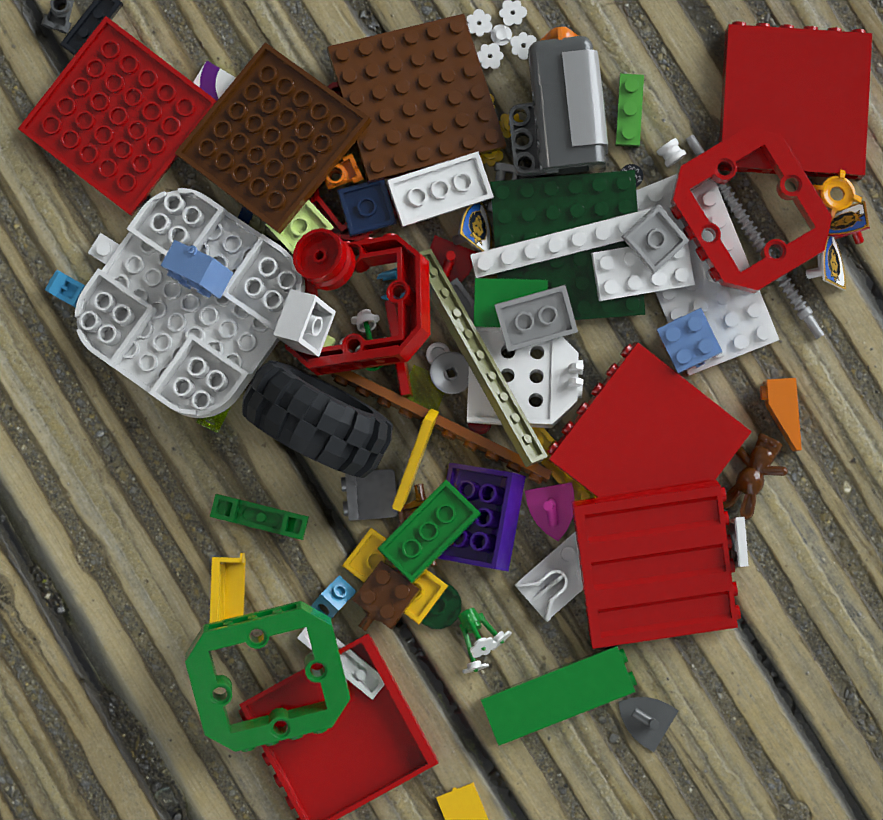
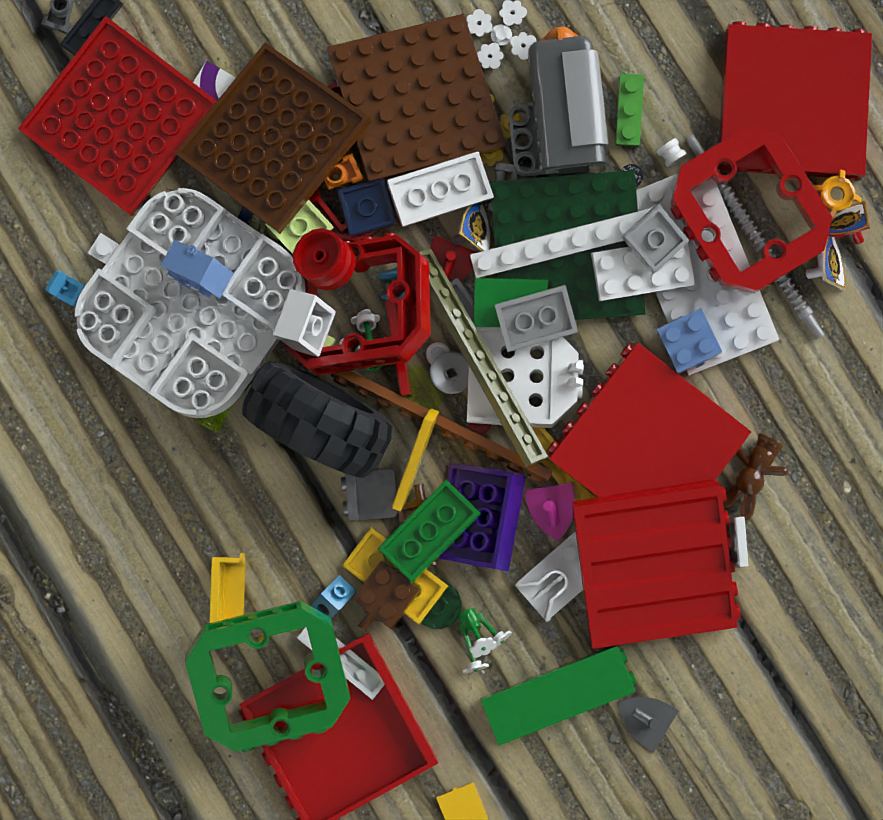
(259, 516): green slope -> none
(782, 404): orange slope -> none

